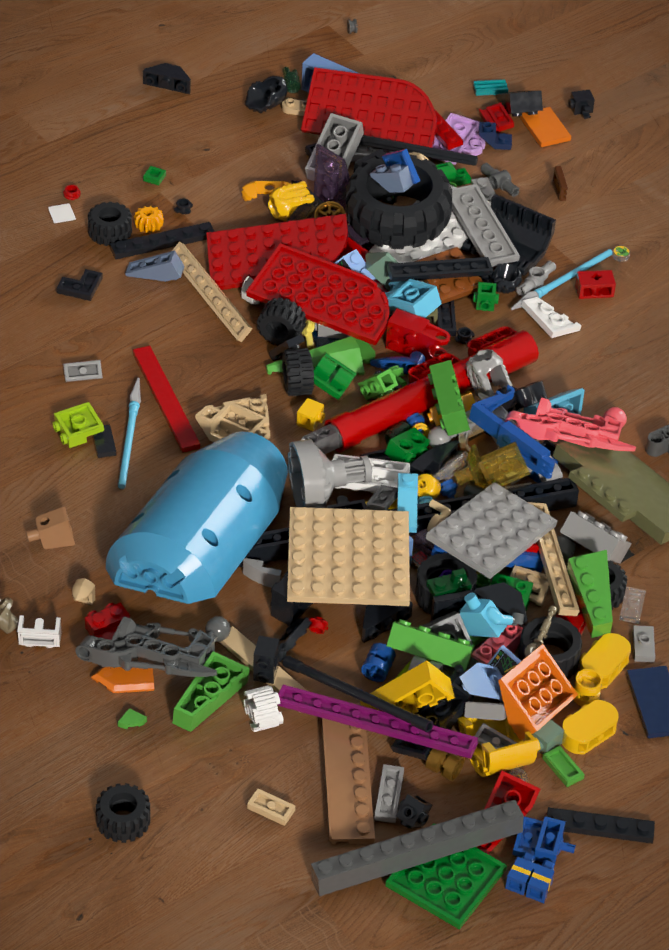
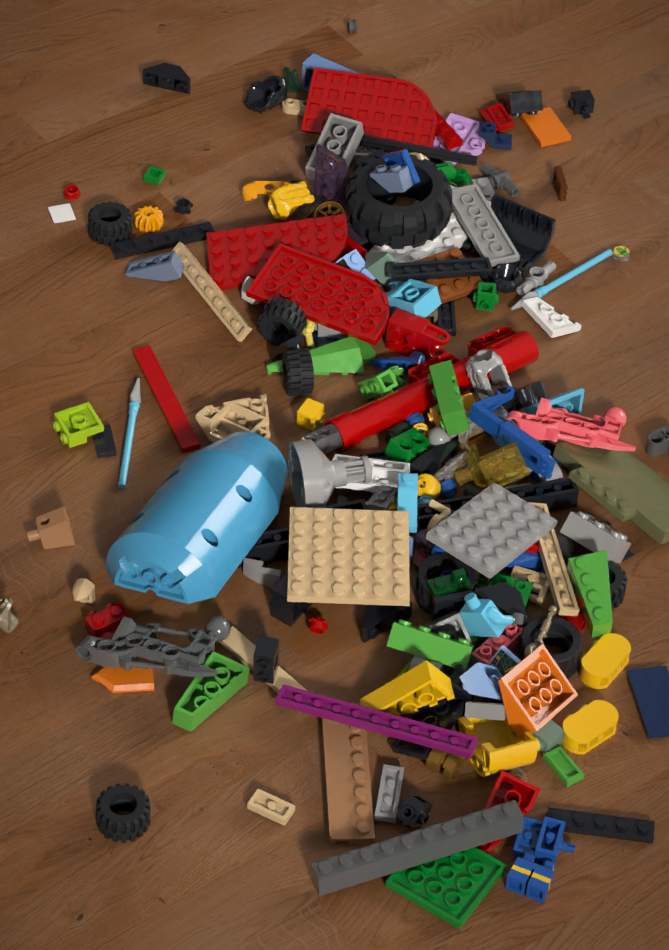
(38, 635): white window -> none
(82, 371): light grey slope -> none
(83, 288): black plate -> none
(132, 719): bright green tile -> none
(263, 708): white brick -> none
(291, 635): black hinge -> none
(332, 376): green plate -> none
(378, 662): blue wheel -> none
(414, 719): black piece -> none
(464, 335): black plate -> none
(488, 734): light grey slope -> none
(490, 87): teal tile -> none
(588, 686): yellow wheel -> none
(595, 284): red brick -> none
(632, 605): clear plate -> none
(643, 643): light grey plate -> none

